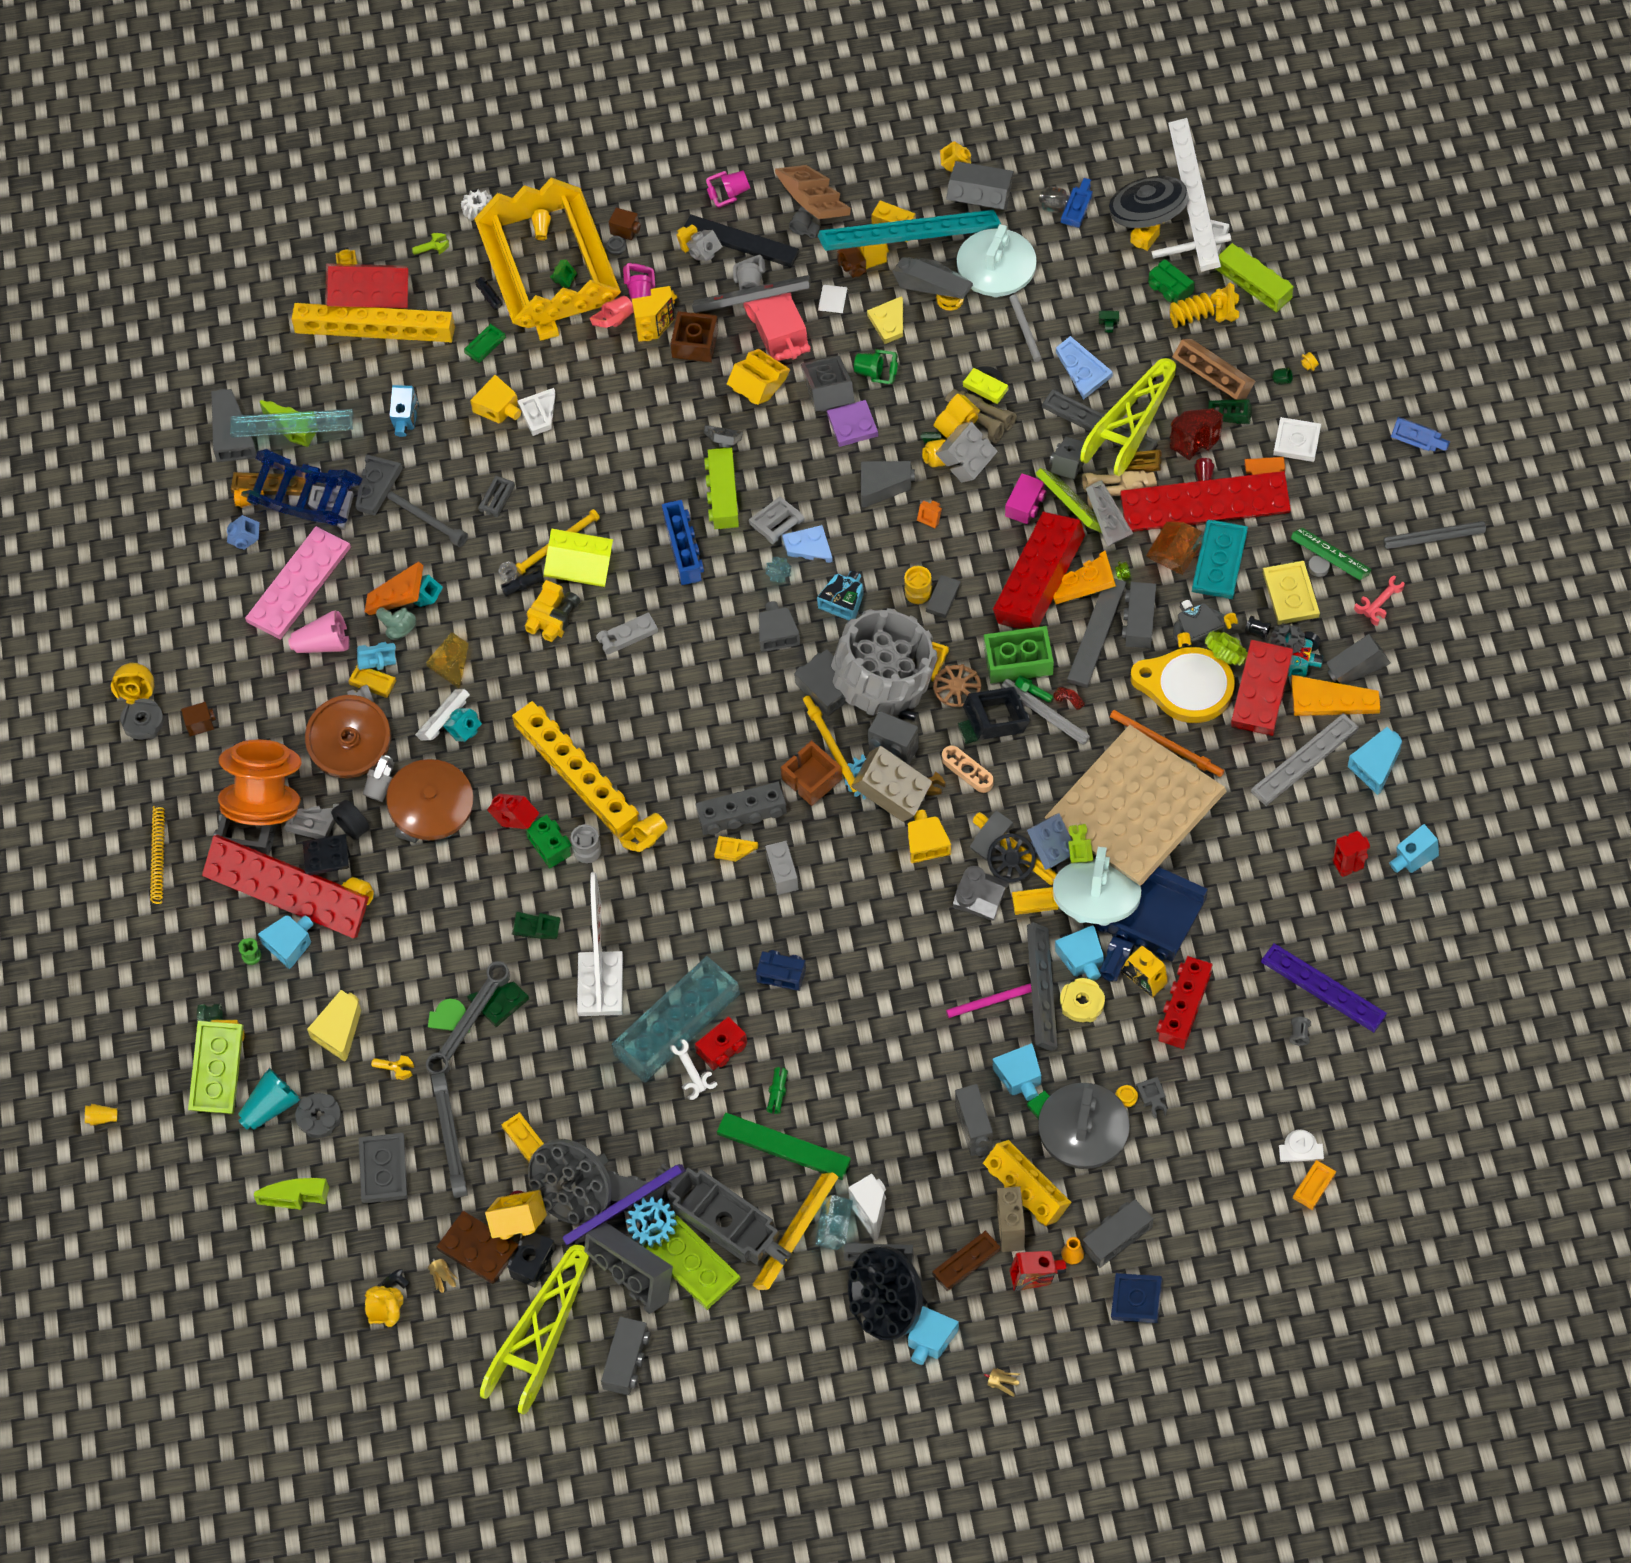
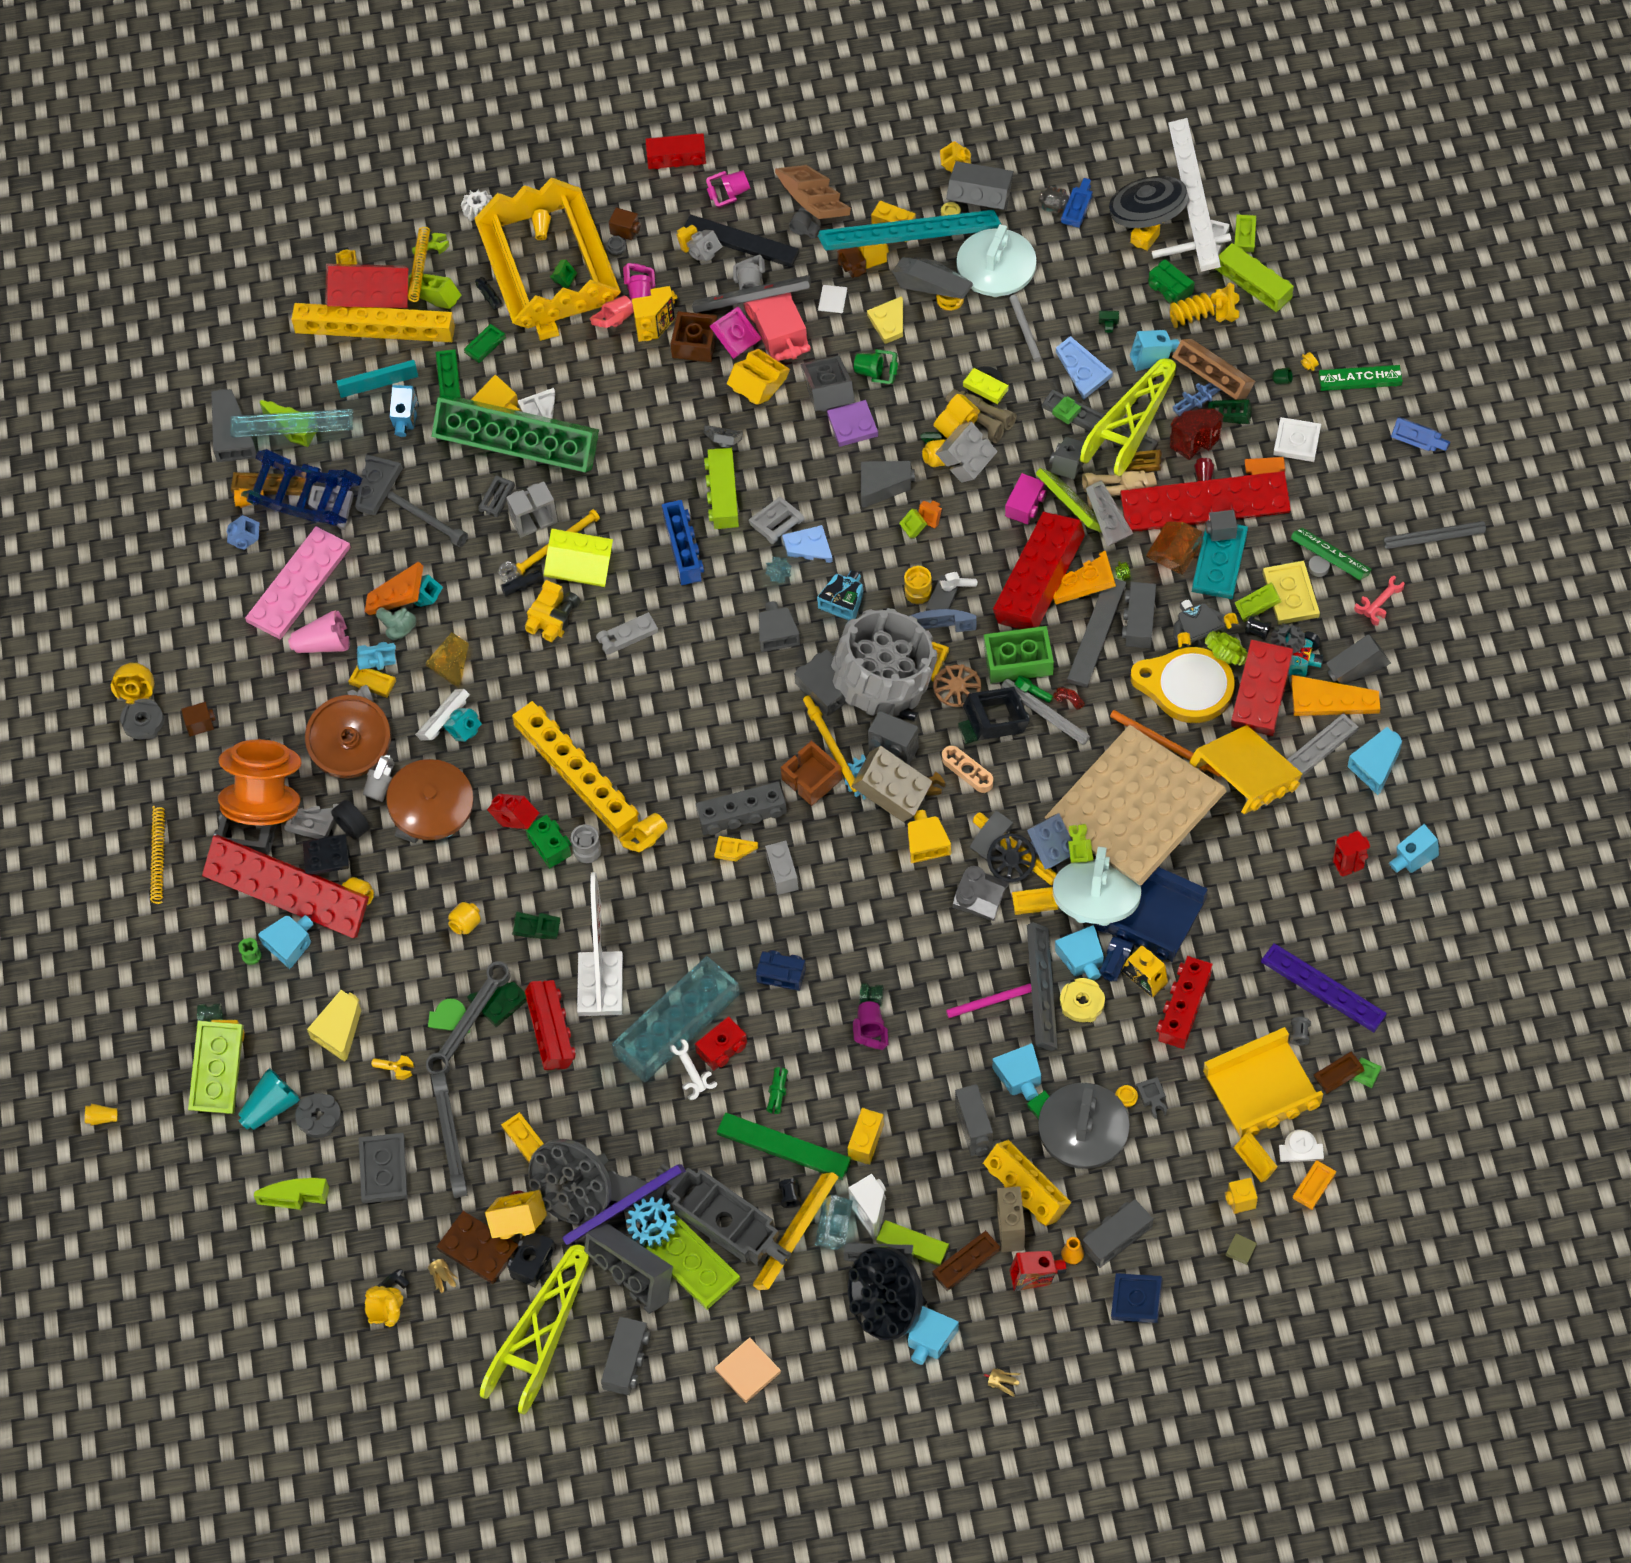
(377, 378): none -> teal tile
(415, 266): none -> yellow piece
(437, 290): none -> lime slope
(448, 373): none -> green tile
(464, 918): none -> yellow head
(515, 433): none -> green brick
(535, 500): none -> light grey piece
(549, 1025): none -> red brick
(675, 151): none -> red brick
(735, 332): none -> dark pink tile
(747, 1370): none -> light nougat tile
(789, 1193): none -> black bush
(865, 1136): none -> yellow brick
(870, 1025): none -> magenta piece
(876, 993): none -> clear green wheel
(913, 523): none -> lime plate
(924, 1247): none -> lime tile
(950, 209): none -> light yellow tile
(953, 580): none -> white bar
(961, 620): none -> sand blue slope
(1066, 410): none -> bright green tile
(1151, 347): none -> medium azure torso
(1193, 401): none -> medium blue piece
(1221, 525): none -> dark grey brick
(1241, 1195): none -> yellow brick
(1241, 1249): none -> olive tile
(1245, 232): none -> lime plate
(1249, 766): none -> yellow panel
(1255, 1157): none -> yellow tile
(1258, 602): none -> lime plate
(1261, 1083): none -> yellow panel
(1339, 1072): none -> reddish brown tile
(1360, 377): none -> green tile
(1370, 1074): none -> bright green tile

